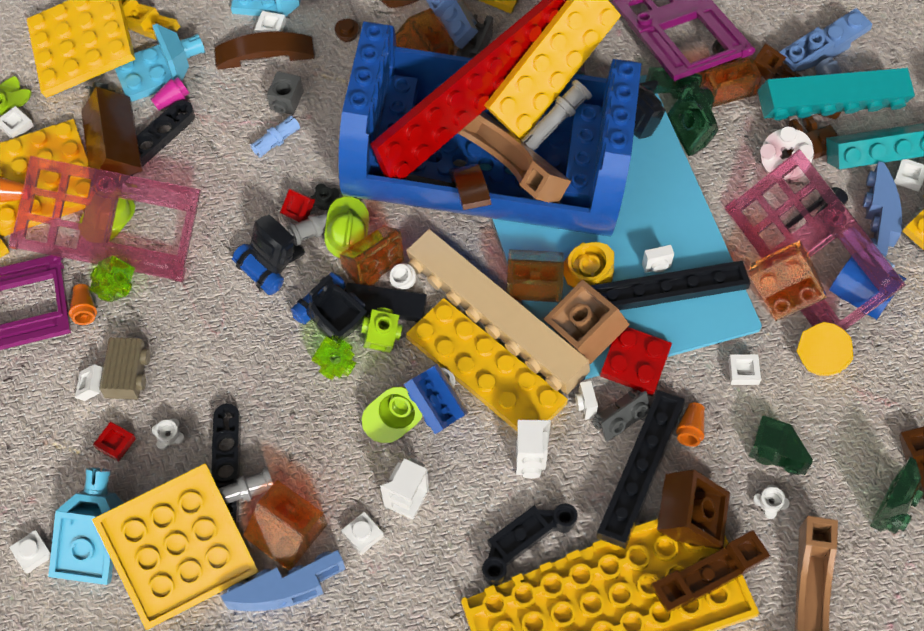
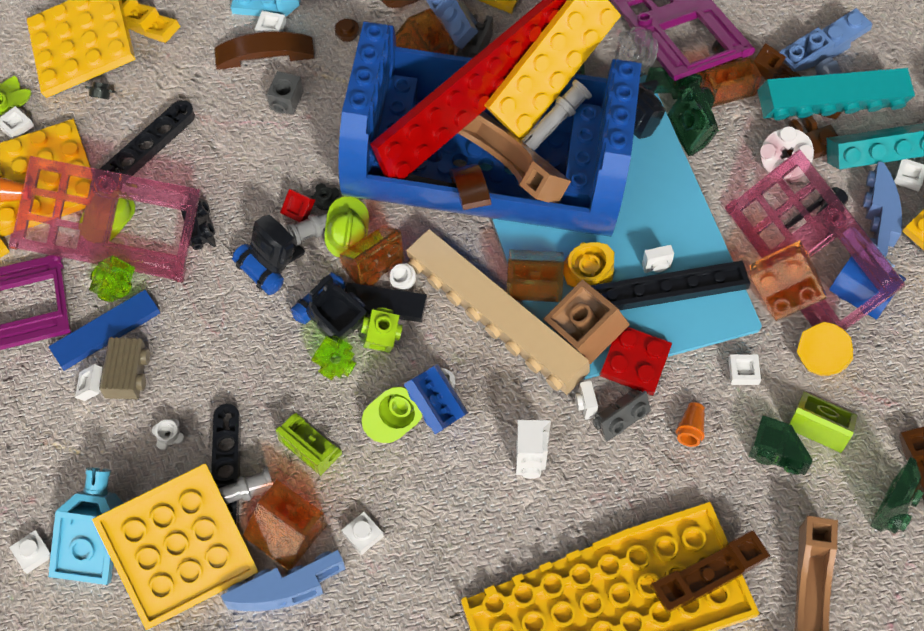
(82, 305): orange cone -> none
(96, 333): none -> blue tile
(111, 133): reddish brown slope -> none
(114, 441): red plate -> none
(158, 63): medium azure plate -> none
(170, 93): dark pink cone -> none
(203, 230): none -> black hinge
(275, 136): light blue pin -> none
(307, 444): none -> lime hinge
(406, 488): white window -> none
(484, 366): yellow plate -> none
(522, 535): black plate -> none
(640, 39): none -> clear plate
(640, 469): black plate -> none
(693, 509): reddish brown slope -> none
(780, 502): white plate -> none
(823, 422): none -> lime slope

